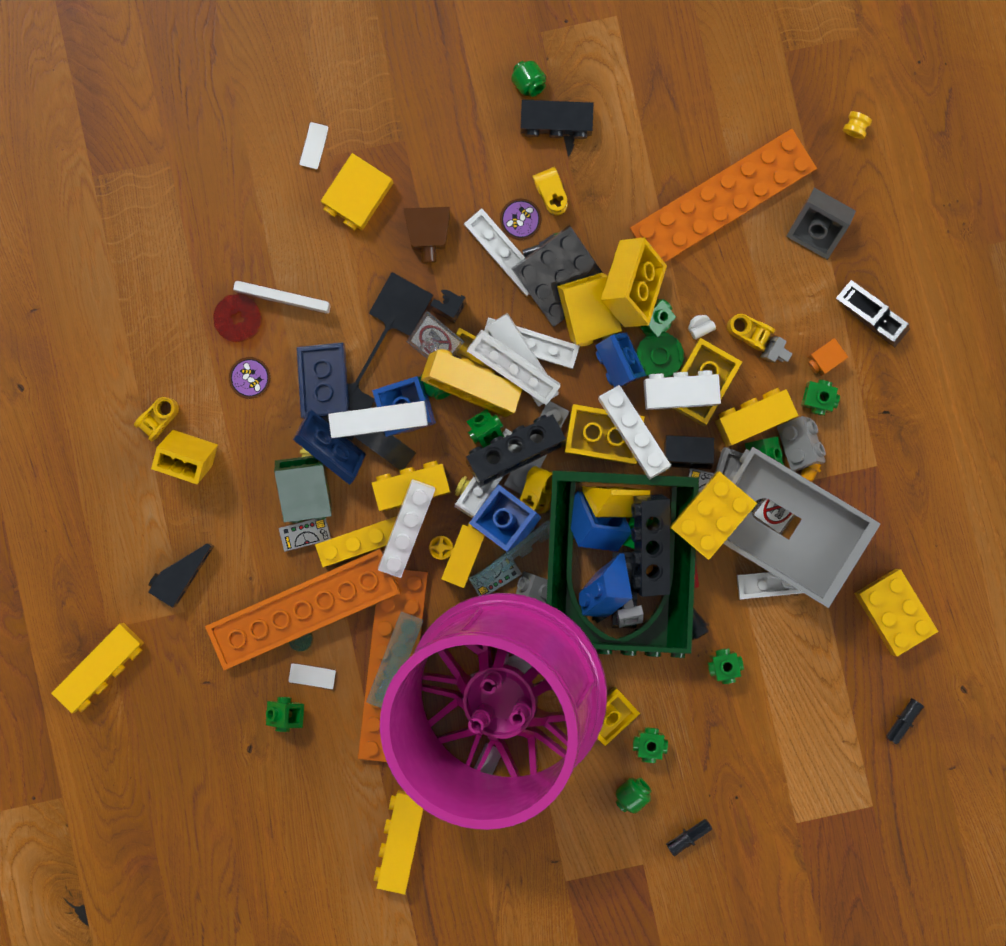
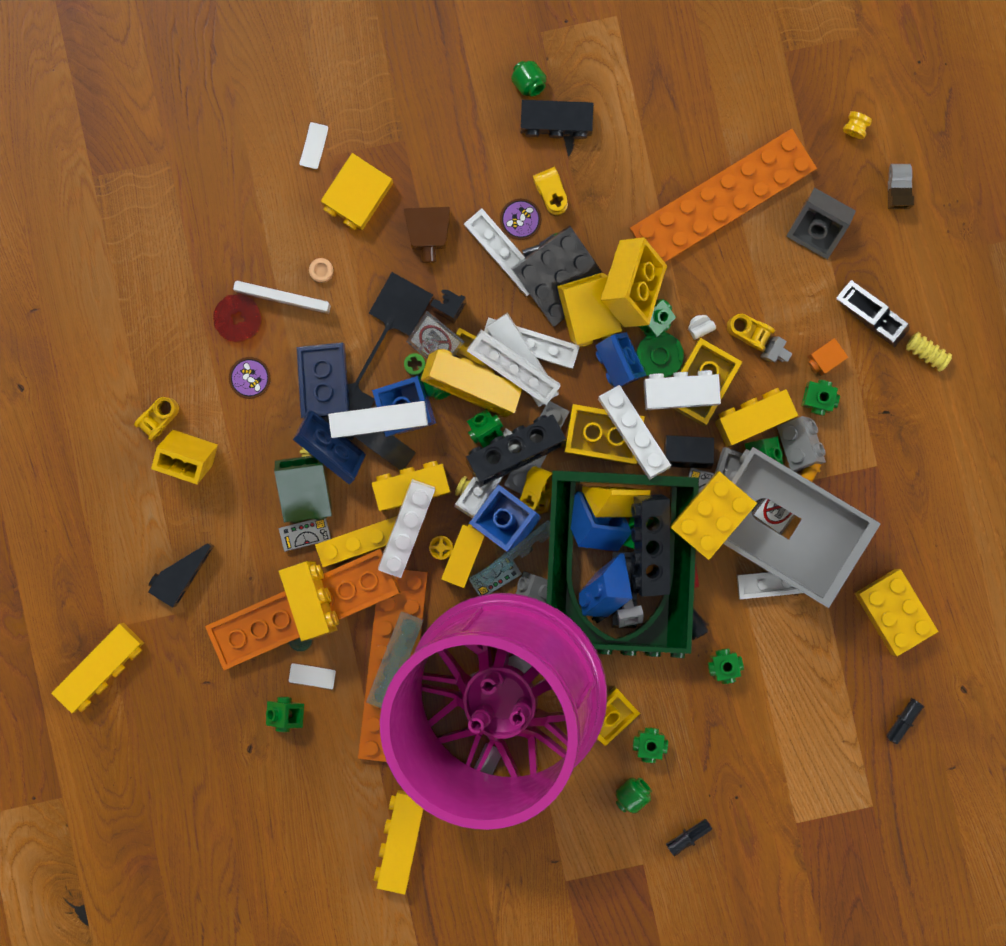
(309, 600): none -> yellow brick
(321, 270): none -> light nougat tile
(419, 359): none -> bright green bush
(900, 187): none -> leg
(928, 351): none -> light yellow piece

